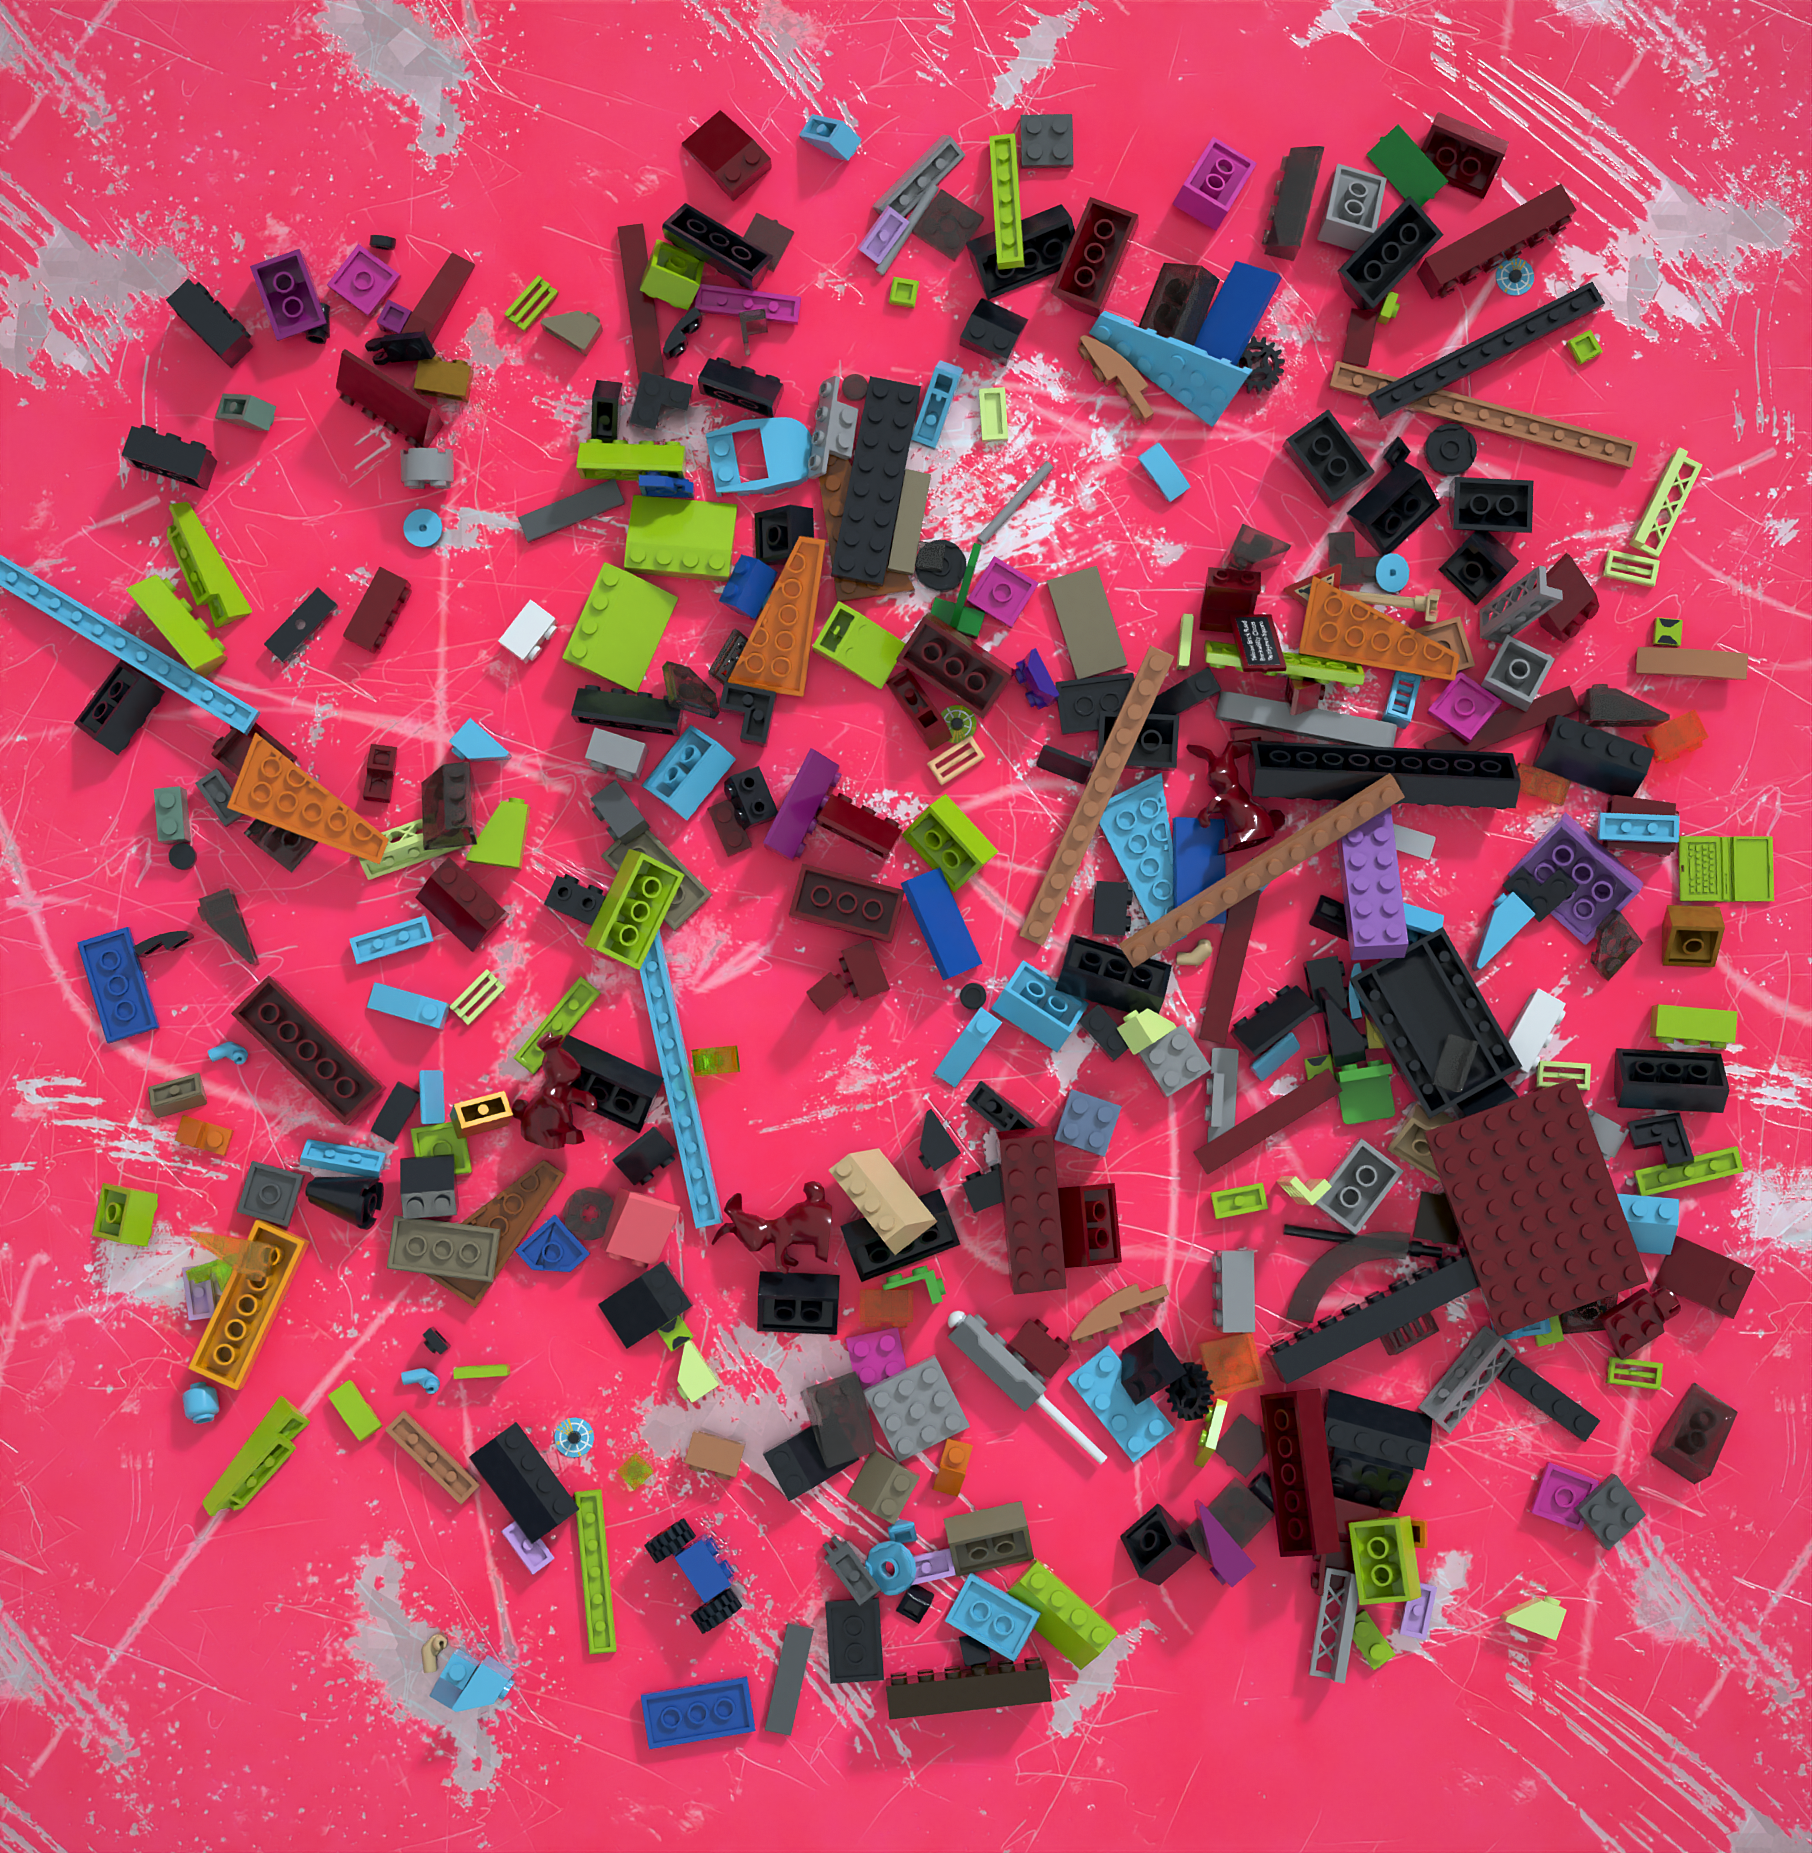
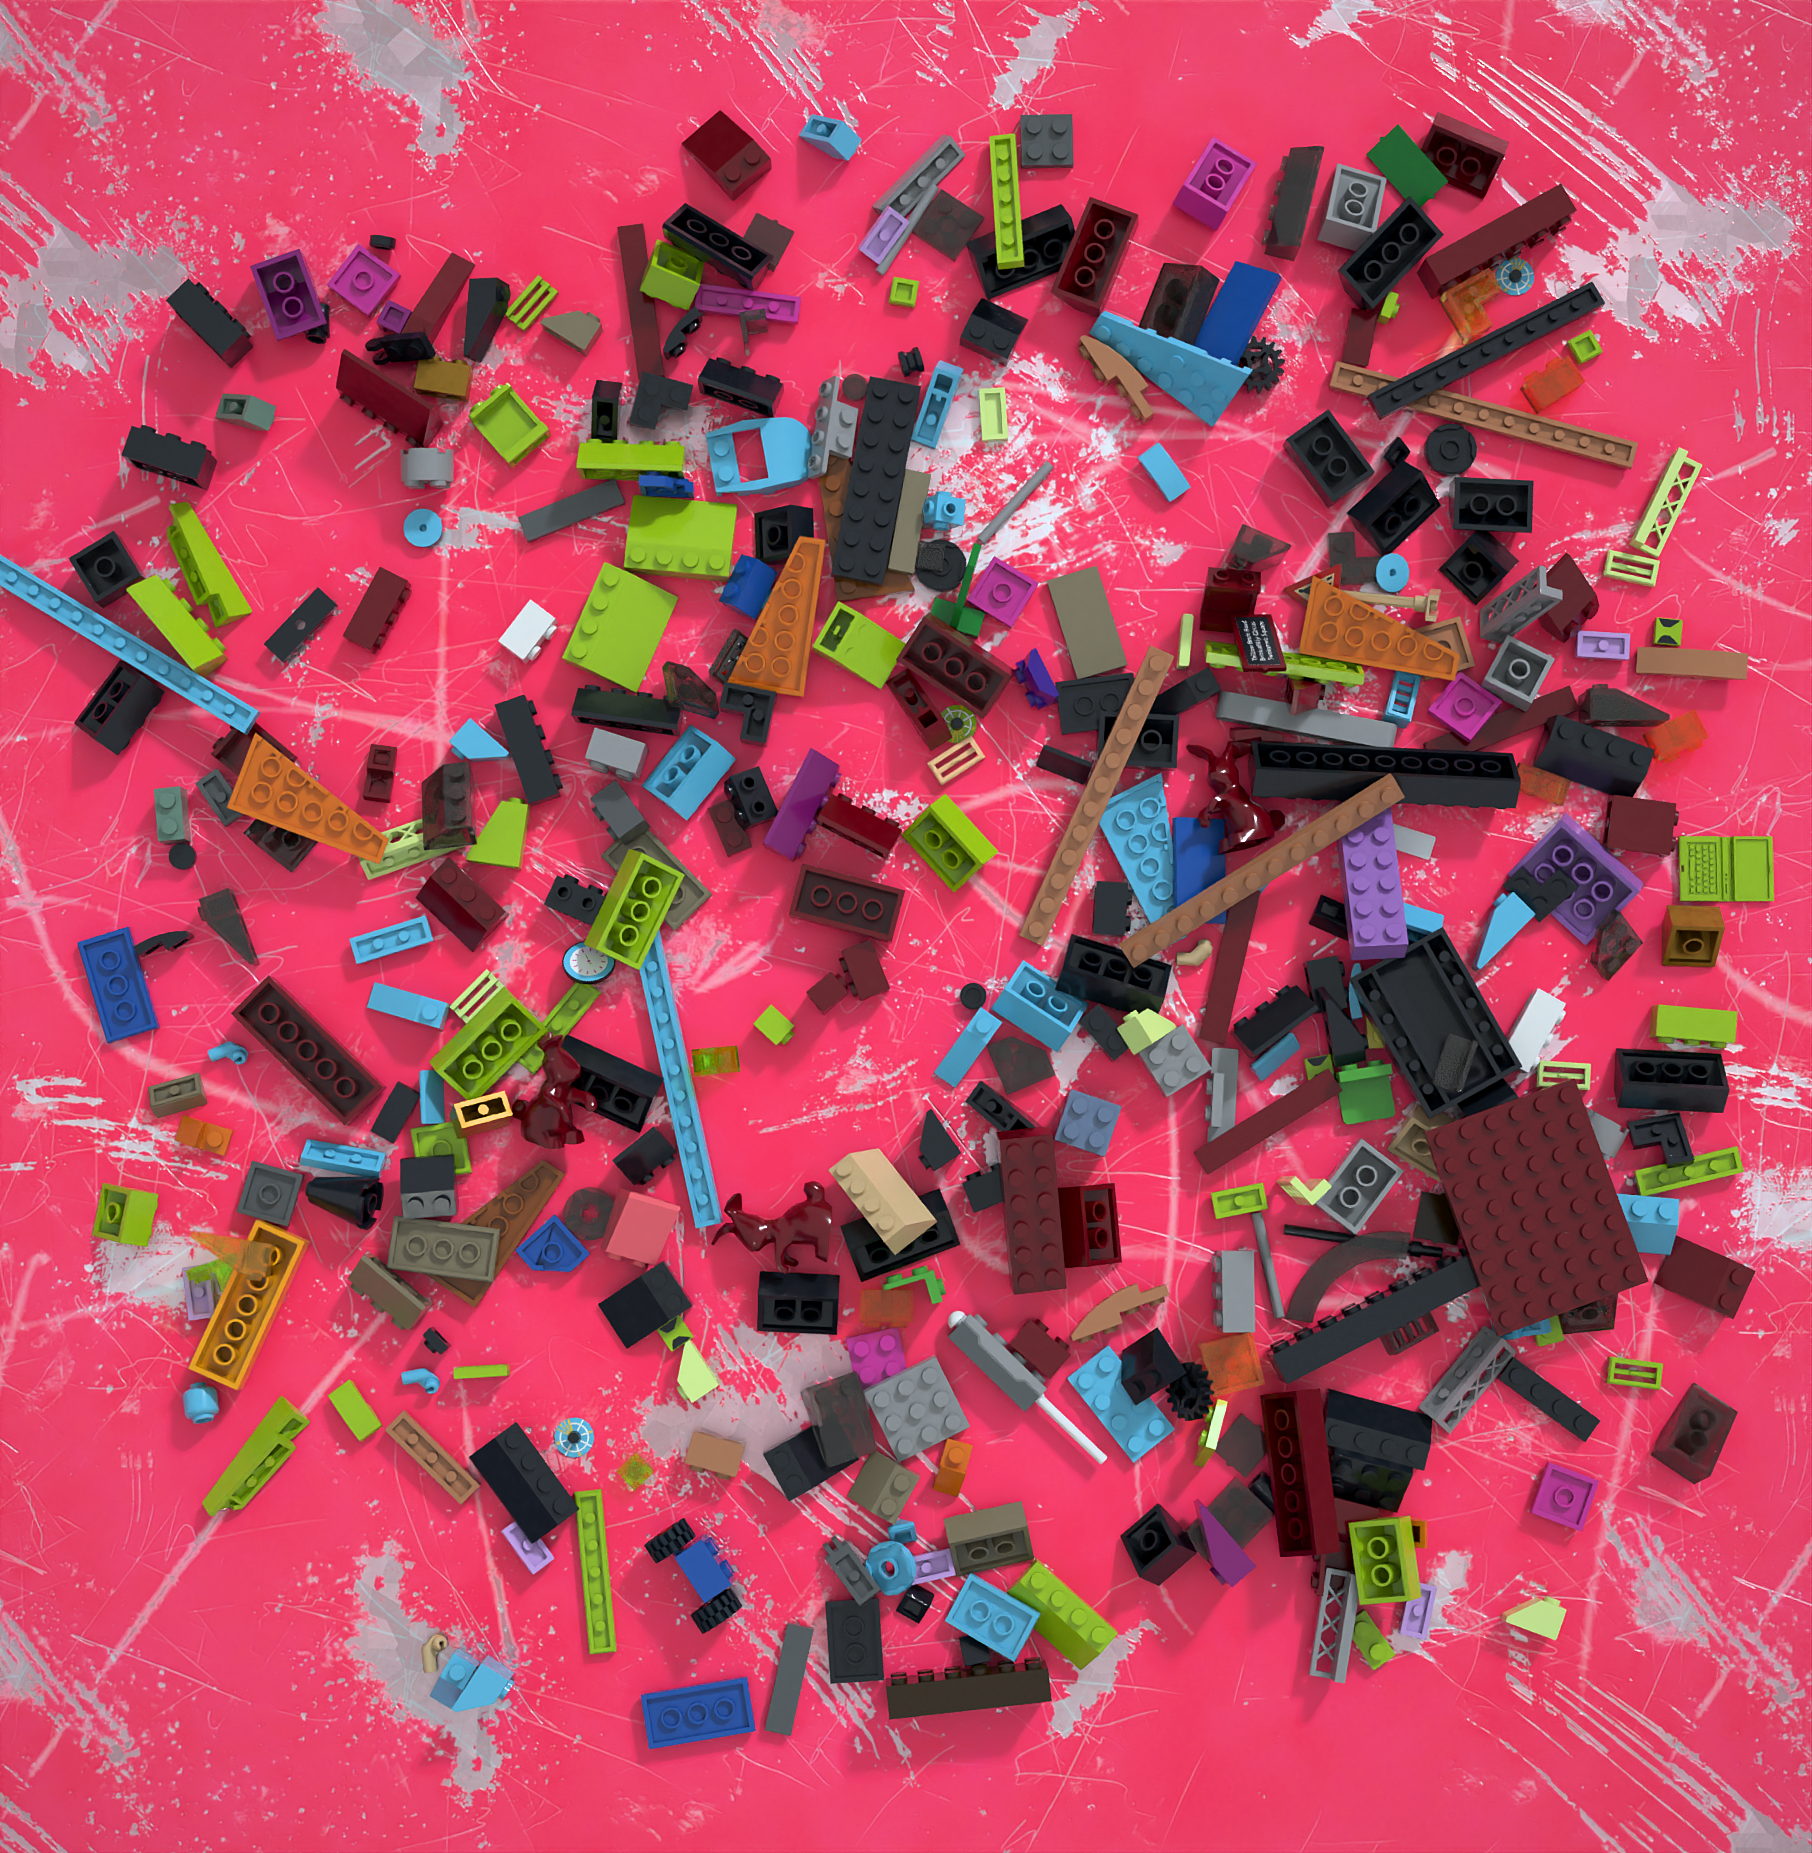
(107, 569): none -> black brick
(389, 1292): none -> dark tan slope
(485, 312): none -> black slope
(488, 1045): none -> lime slope
(508, 424): none -> lime panel
(528, 750): none -> black brick
(587, 965): none -> piece
(775, 1026): none -> lime brick
(910, 361): none -> black wheel
(941, 923): blue tile -> none
(944, 511): none -> medium azure brick
(1019, 1063): none -> clear smoke plate
(1268, 1266): none -> light grey bar
(1465, 303): none -> brick
(1551, 384): none -> clear orange brick
(1602, 645): none -> lavender plate
(1610, 1511): dark grey plate -> none
(1638, 827): medium azure plate -> none
(1639, 1319): dark red plate -> none

